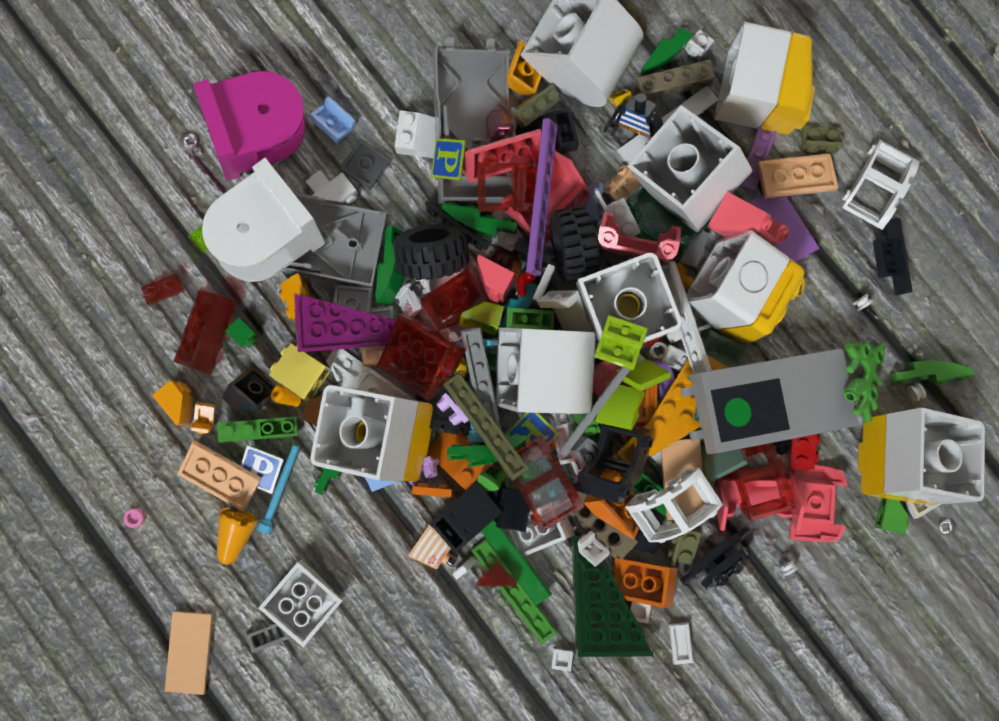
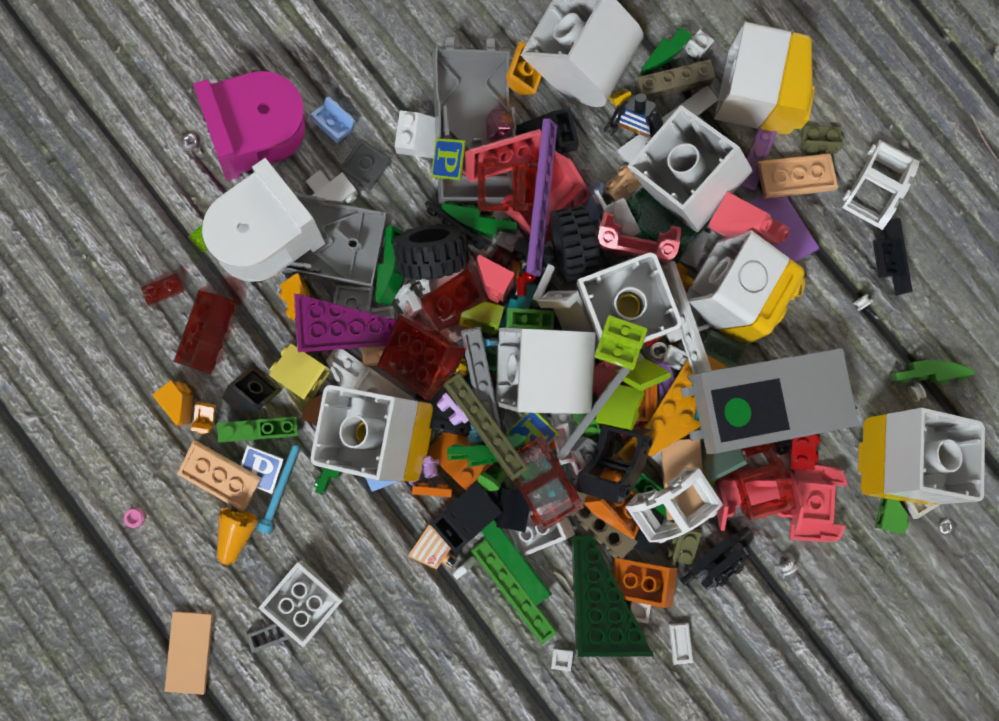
(242, 333): green brick -> none
(283, 395): light orange cone -> none
(497, 576): clear red slope -> none
(536, 105): olive plate -> none
(592, 549): white bracket -> none
(861, 388): bright green plant -> none

